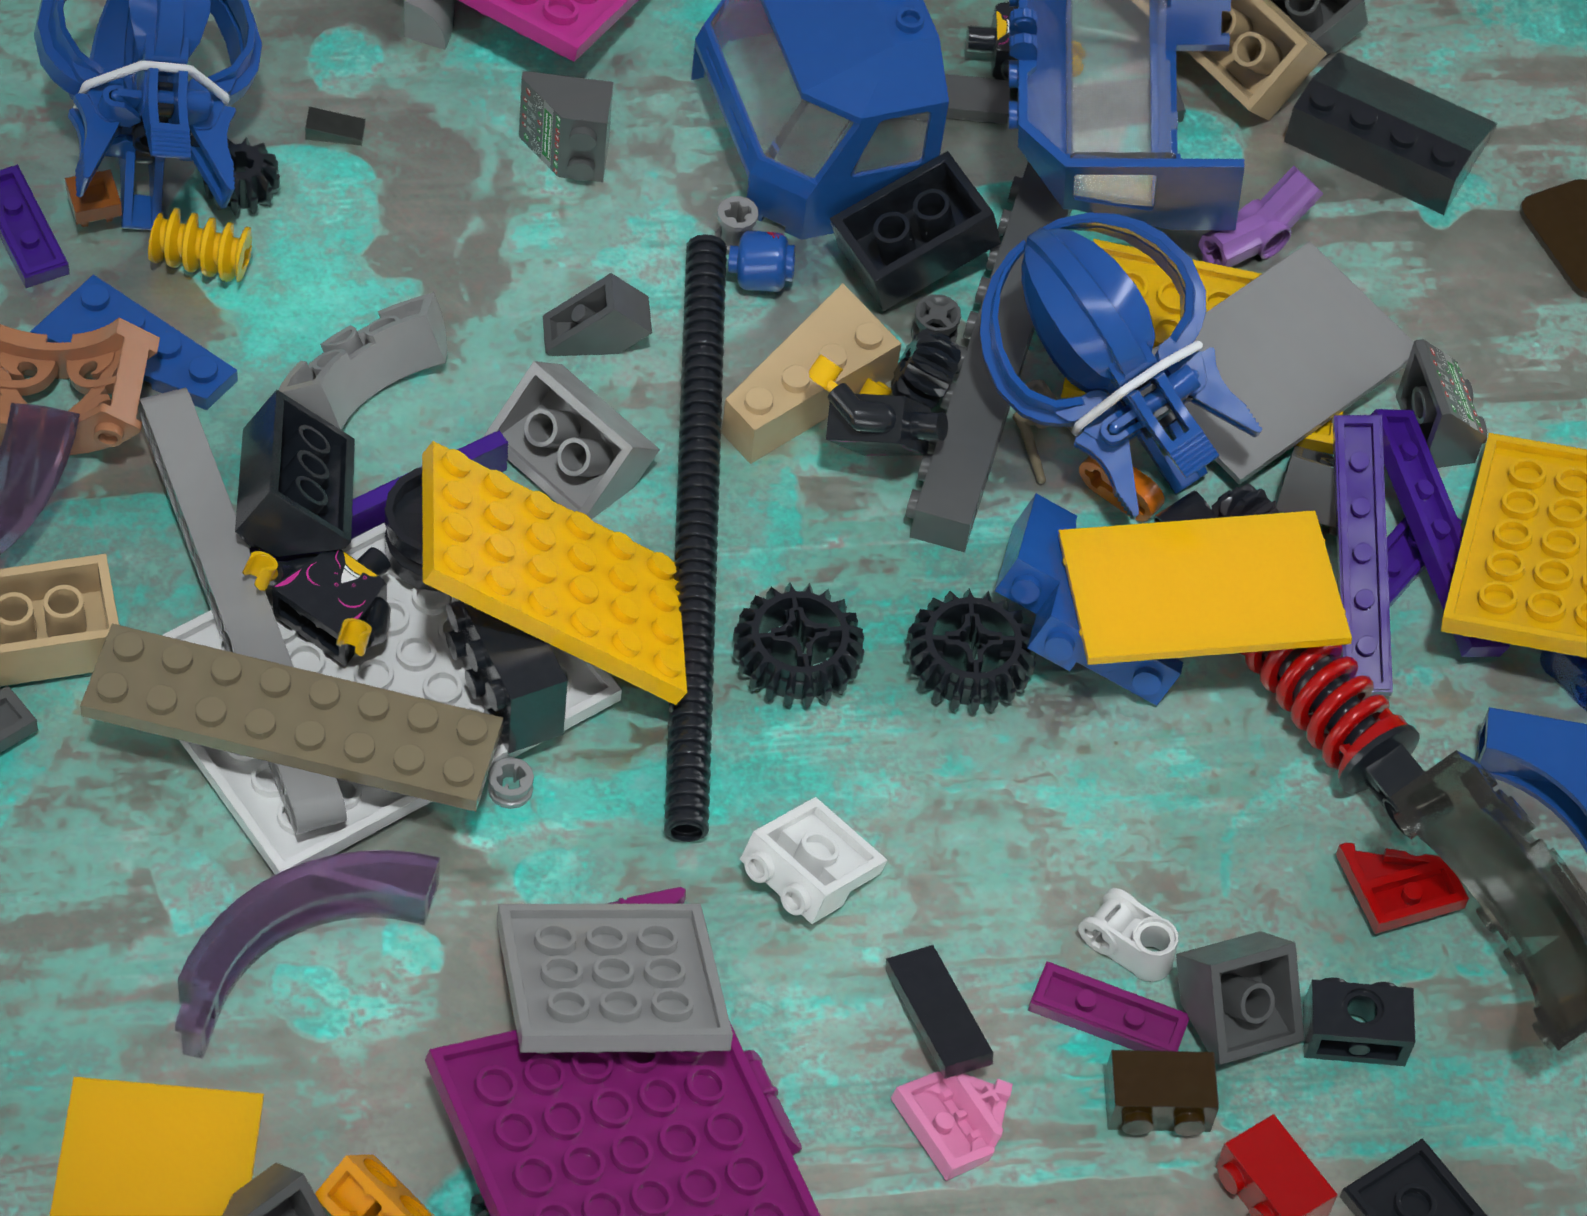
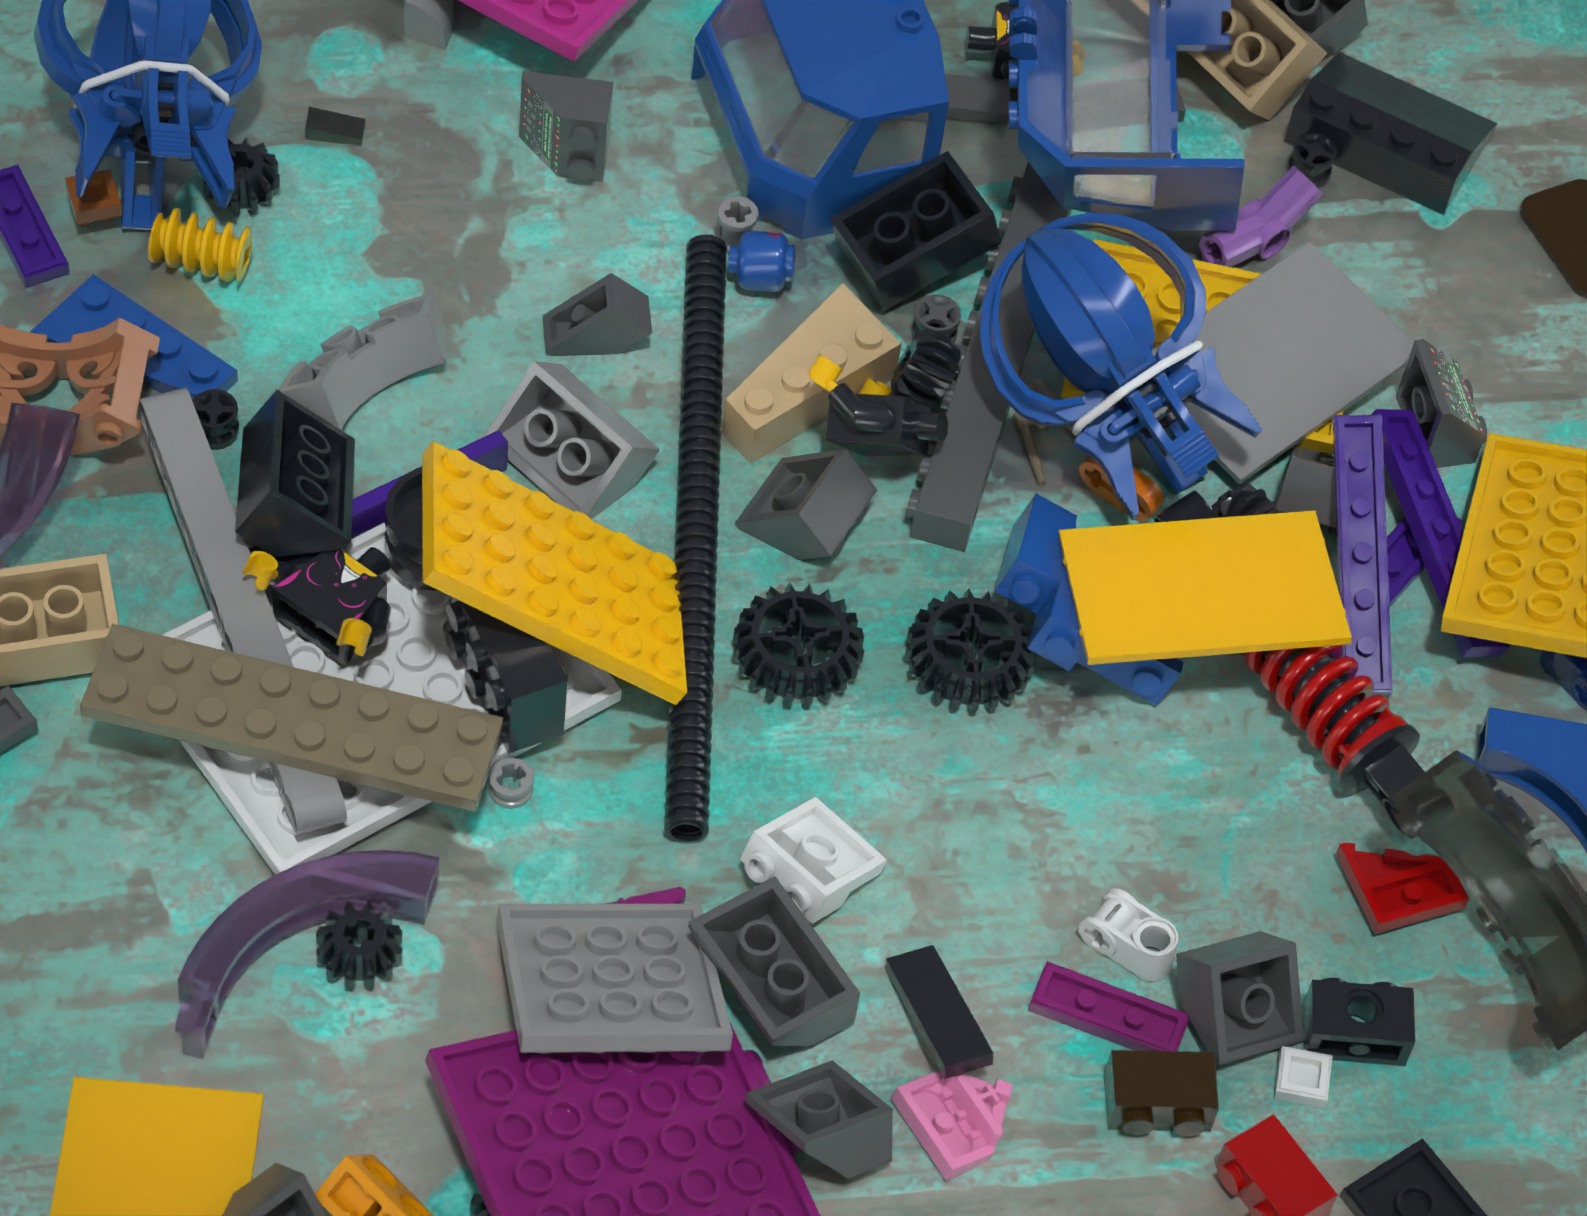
(221, 406): none -> black wheel
(340, 949): none -> black gear
(778, 966): none -> dark grey slope
(808, 504): none -> dark grey slope
(829, 1118): none -> dark grey slope
(1303, 1077): none -> white tile
(1314, 157): none -> black wheel

